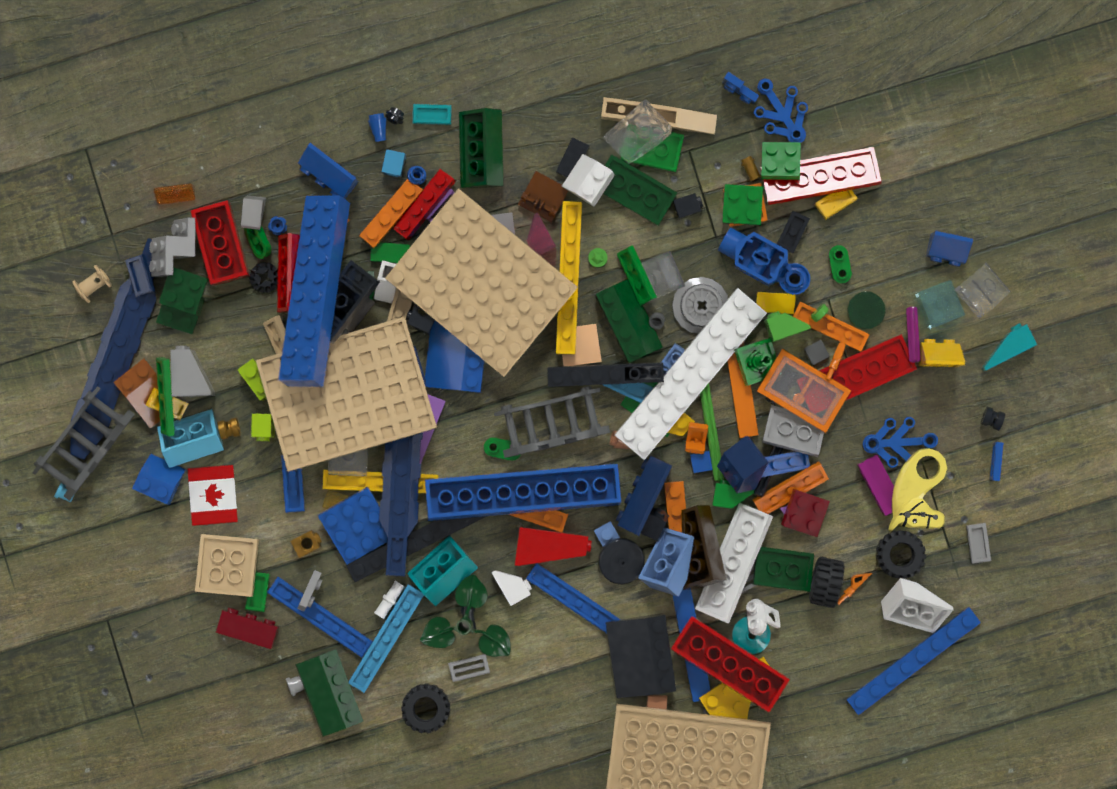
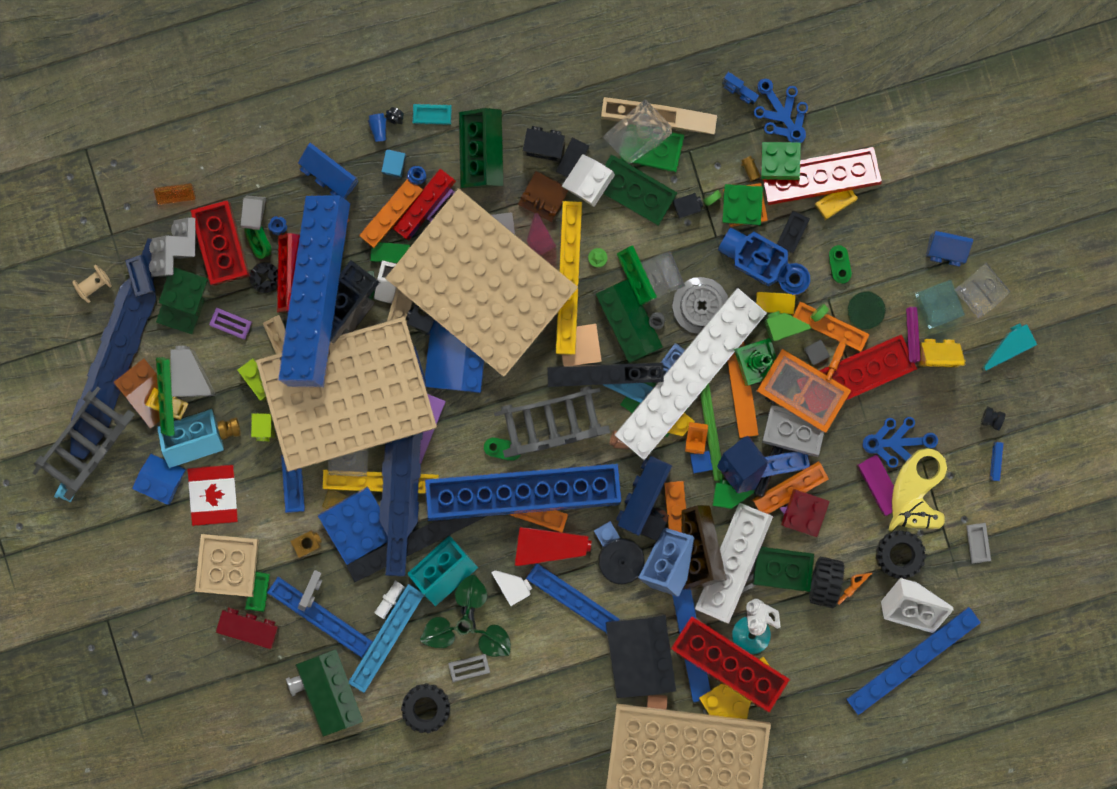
(215, 317): none -> medium lavender tile
(544, 144): none -> black brick
(713, 197): none -> bright green tile

